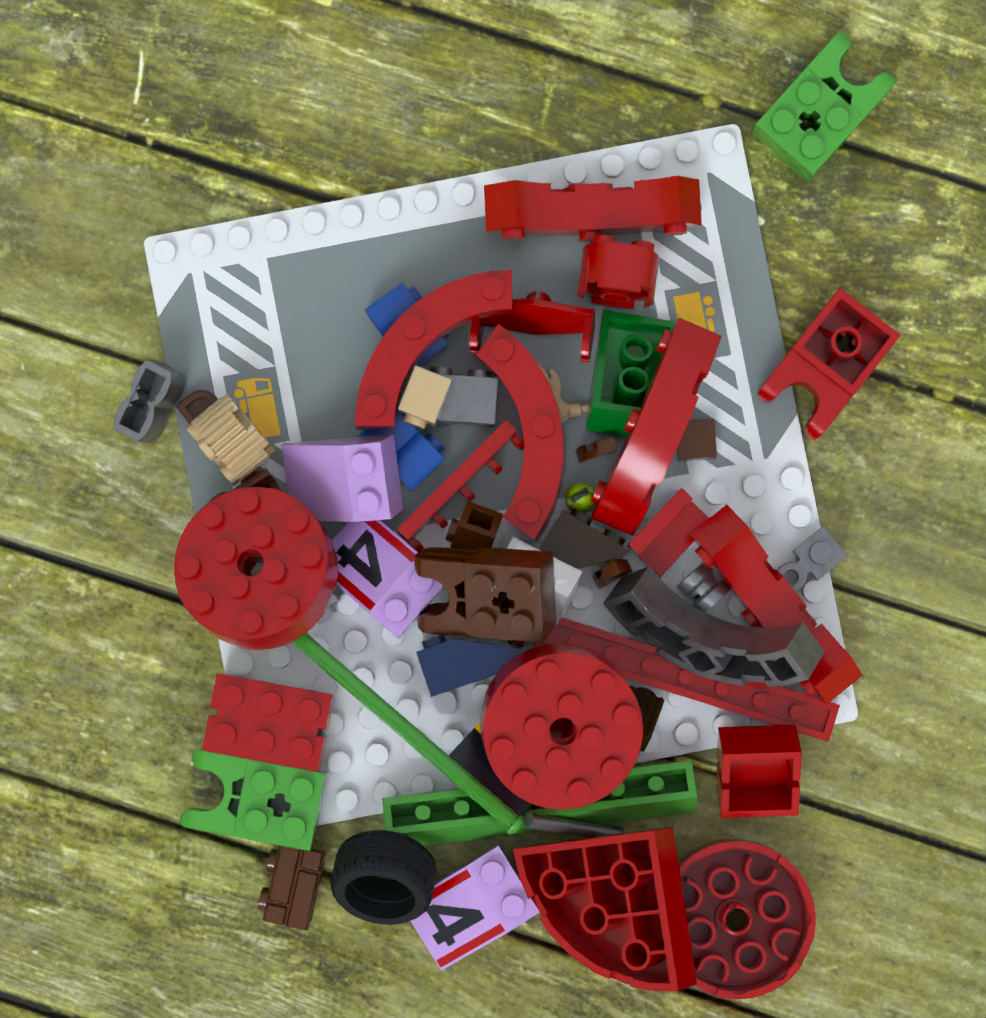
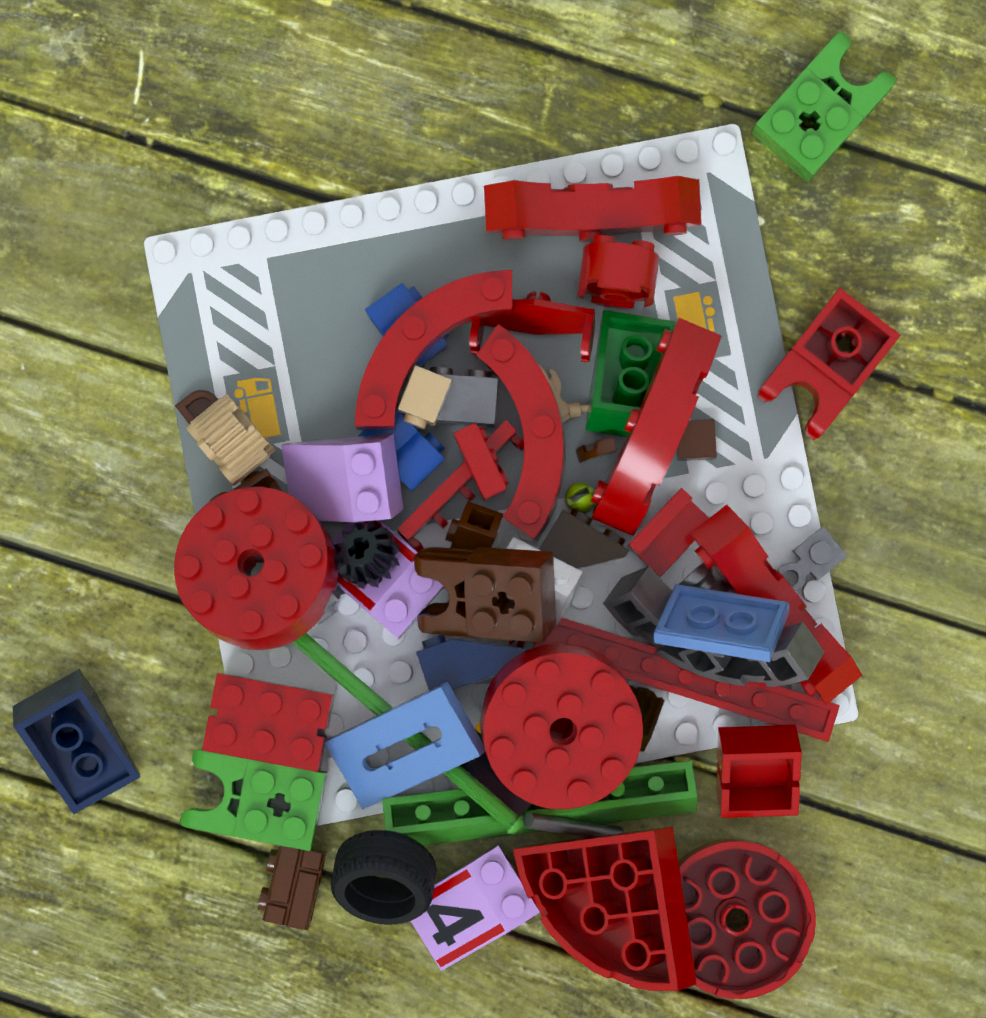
(74, 741): none -> dark blue slope
(146, 411): flat silver brick -> none
(366, 555): none -> black gear
(432, 708): none -> medium blue piece
(481, 461): none -> red piece
(611, 572): reddish brown tile -> none
(722, 623): none -> medium blue tile

